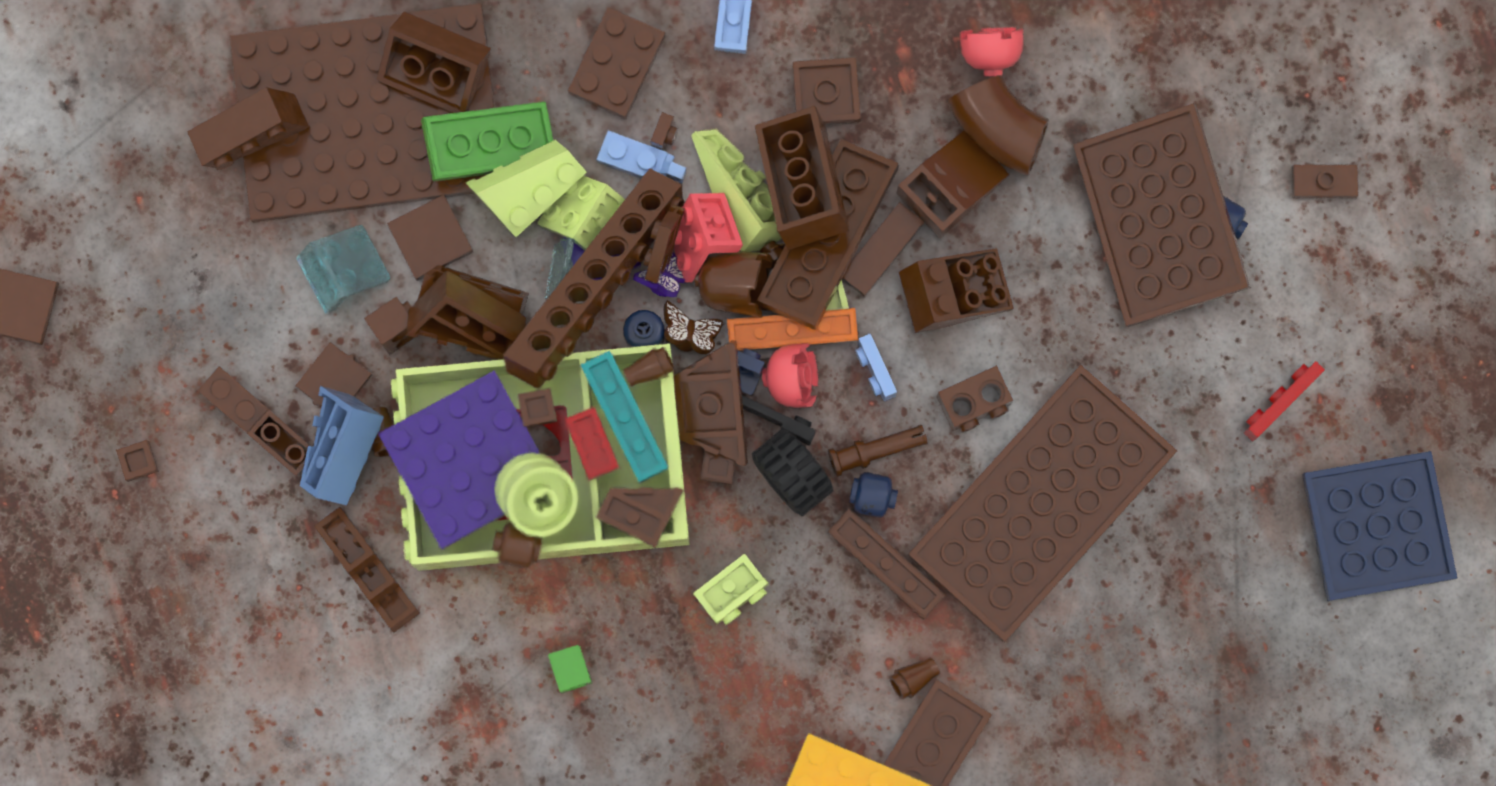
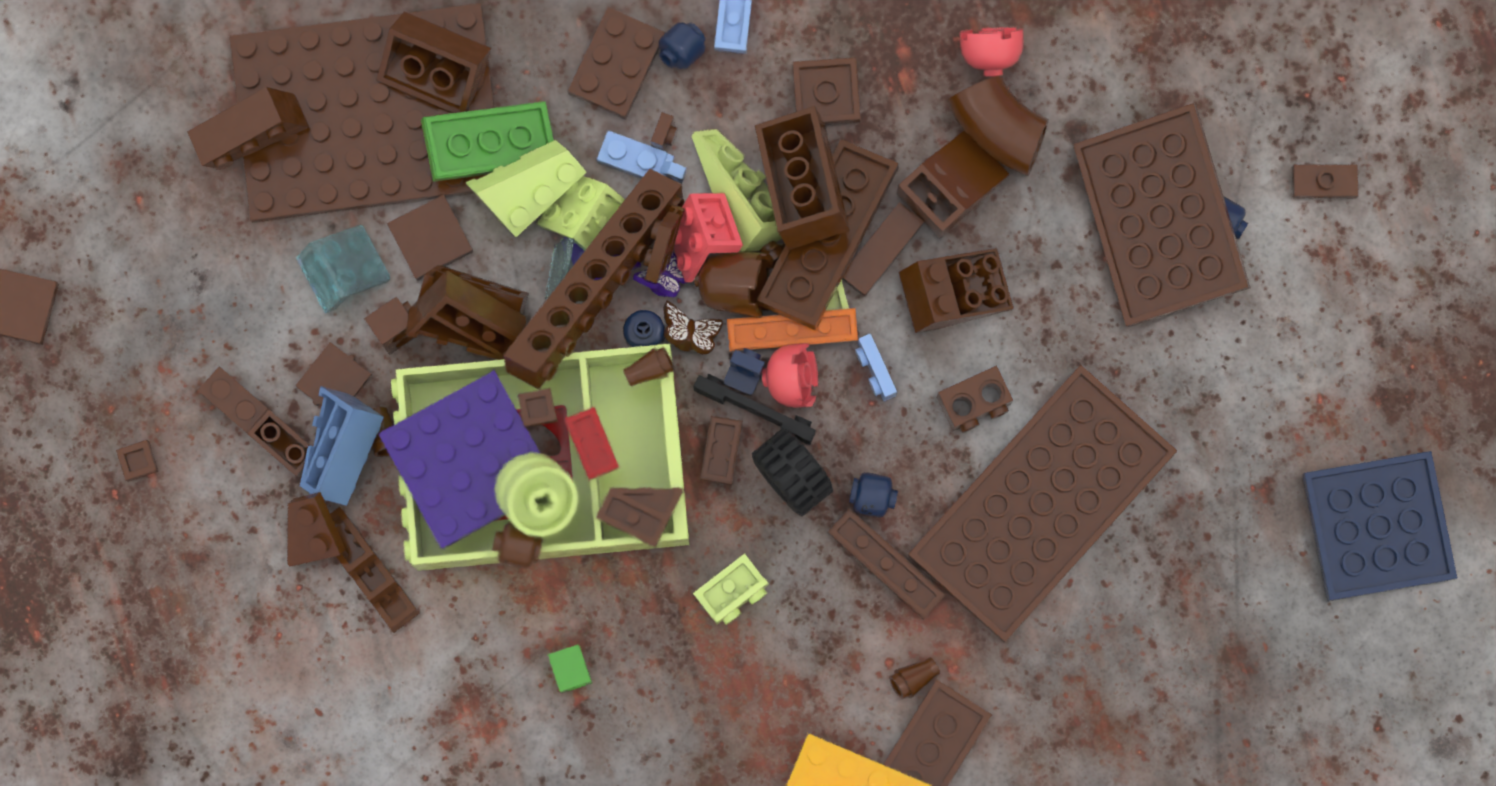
(311, 531): none -> reddish brown wing
(624, 417): teal plate -> none
(681, 45): none -> dark blue head
(712, 405): reddish brown wing -> none
(862, 453): reddish brown pin -> none
(1282, 400): red plate -> none

